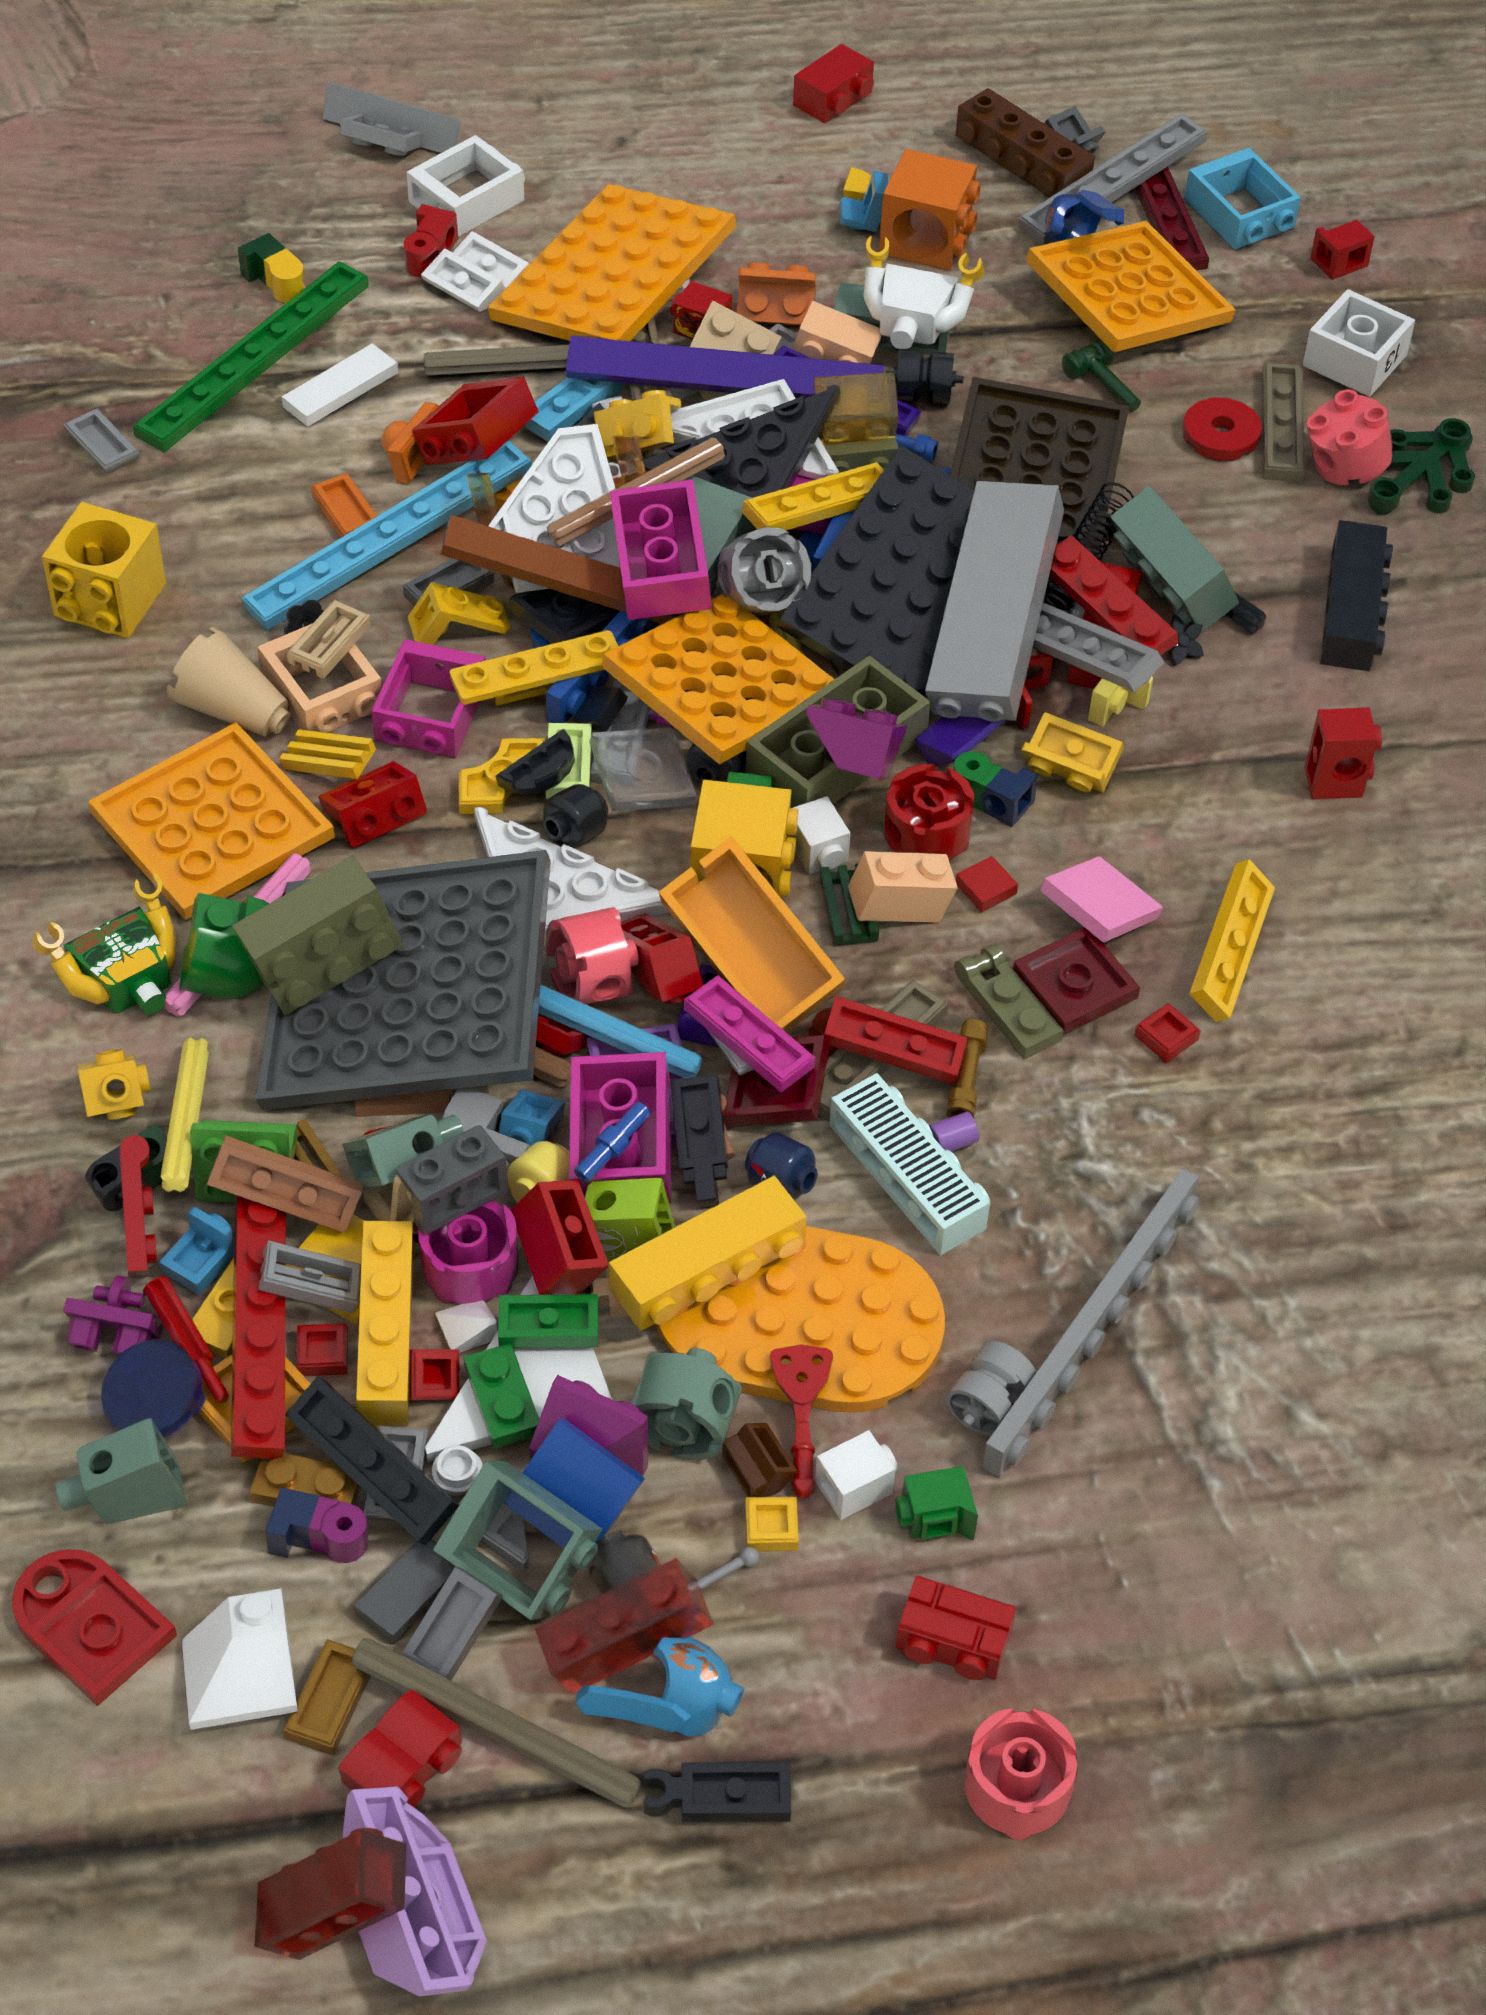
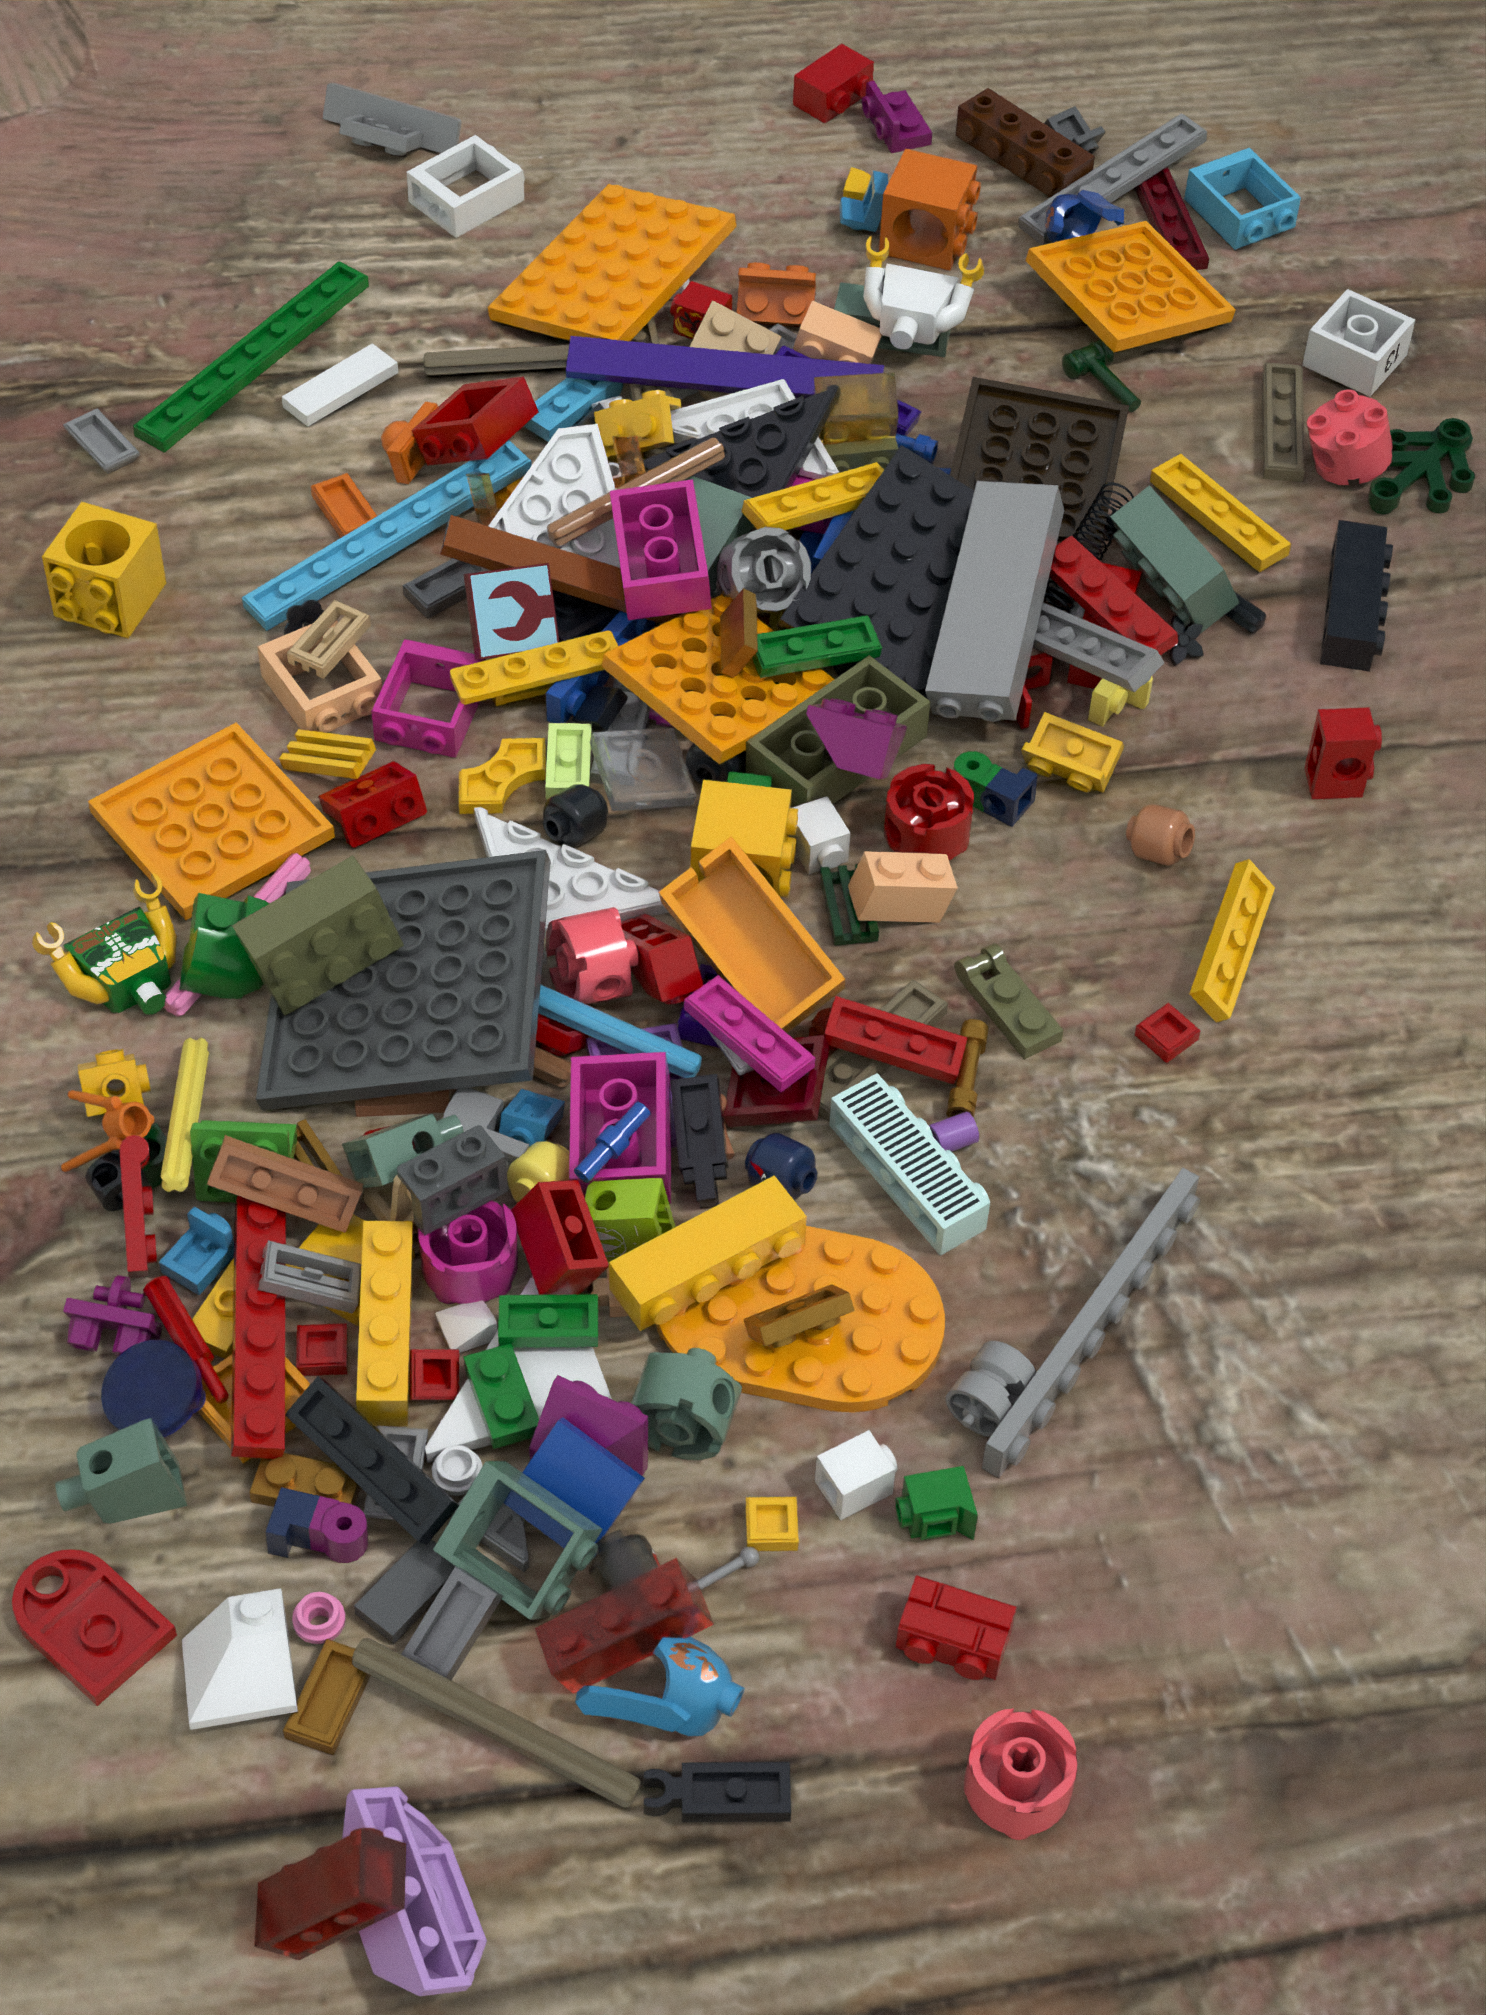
(118, 1123): none -> orange plant
(227, 686): tan cone -> none
(272, 264): leg -> none
(316, 1605): none -> bright pink plate
(404, 1749): red brick -> none
(434, 232): red leg -> none
(445, 604): yellow bracket -> none
(474, 271): white slope -> none
(511, 610): none -> tile
(541, 767): black tile -> none
(738, 633): none -> pearl gold tile
(758, 1460): reddish brown piece -> none
(802, 1396): red piece -> none
(813, 1310): none -> pearl gold plate
(816, 646): none -> green tile
(895, 119): none -> magenta bracket
(925, 376): black wheel -> none
(953, 736): dark purple slope -> none
(986, 883): red tile -> none
(1077, 979): dark red plate -> none
(1101, 899): bright pink tile -> none
(1160, 834): none -> nougat head
(1220, 512): none -> yellow plate
(1226, 413): red tile -> none
(1342, 249): red brick -> none

